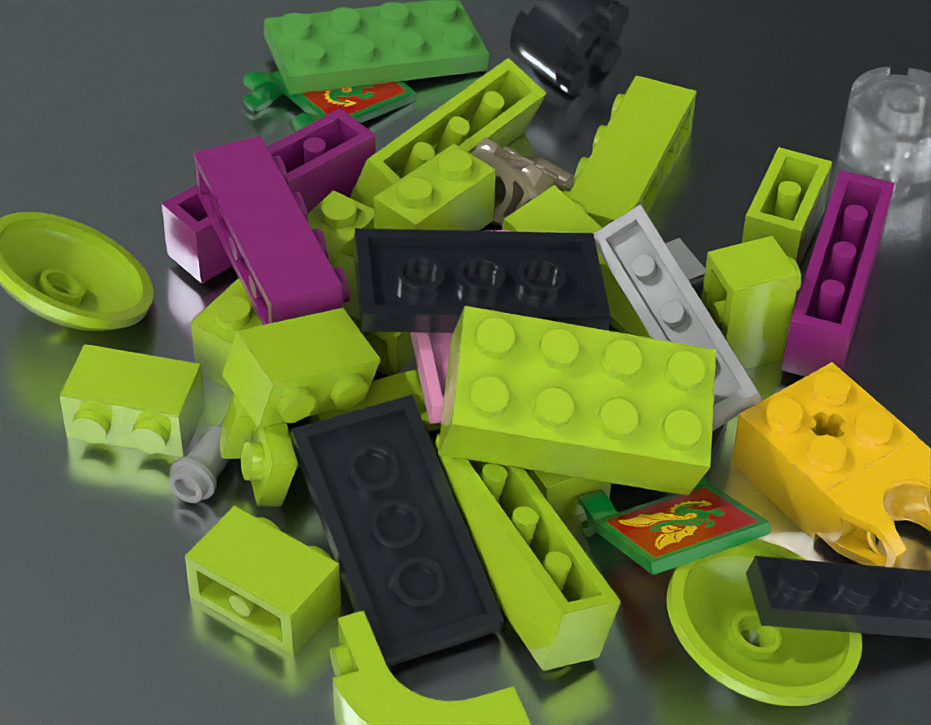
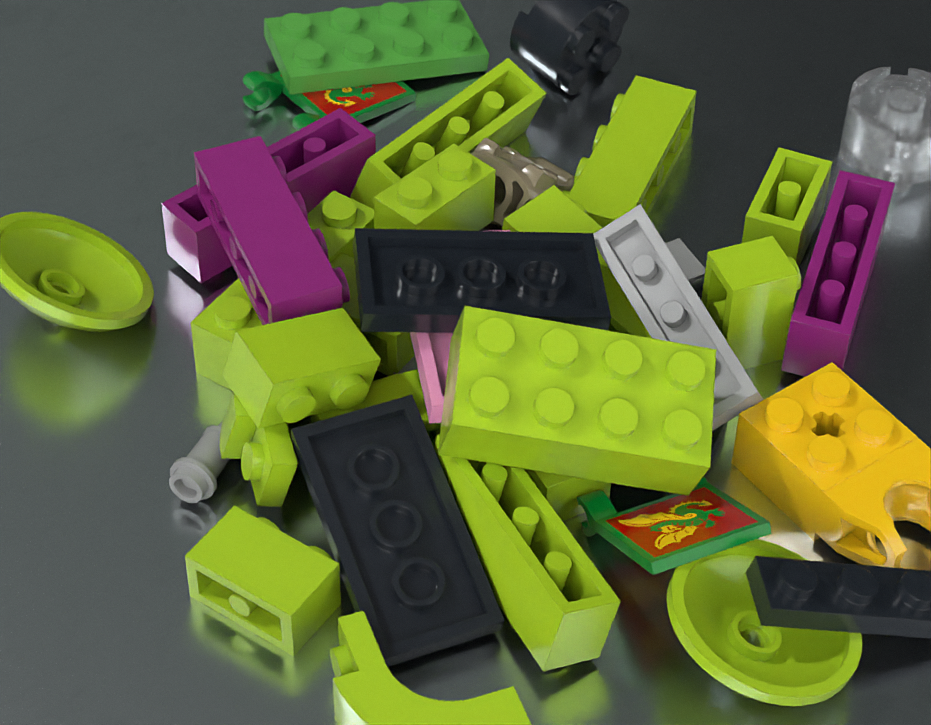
(133, 400): lime brick -> none

